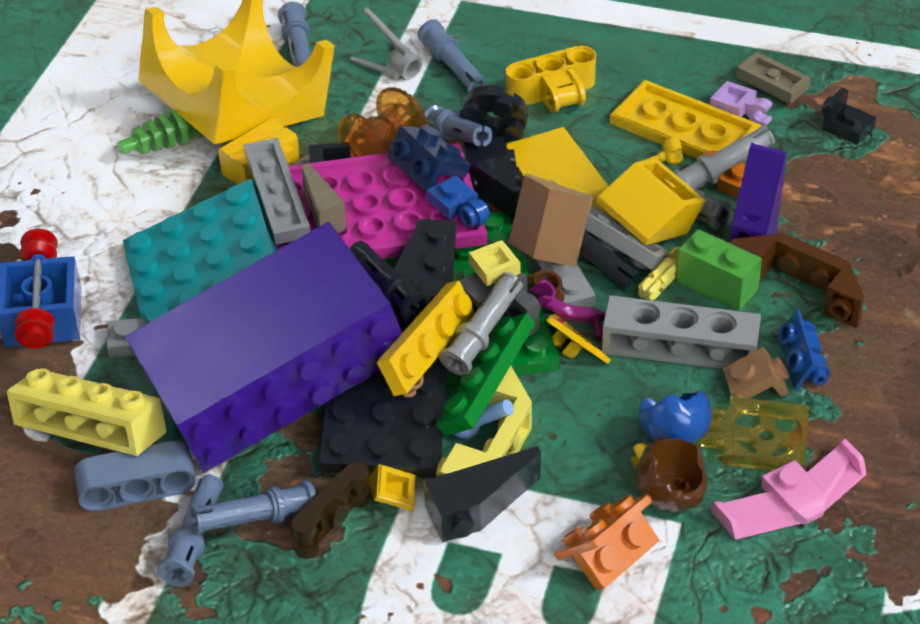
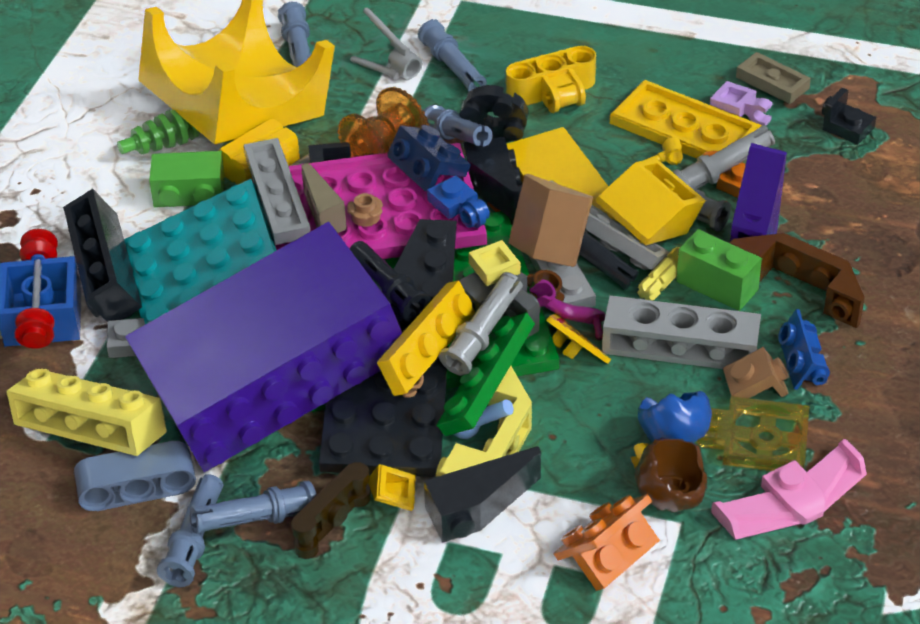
(102, 258): none -> black brick
(186, 177): none -> bright green brick
(365, 209): none -> medium nougat plate

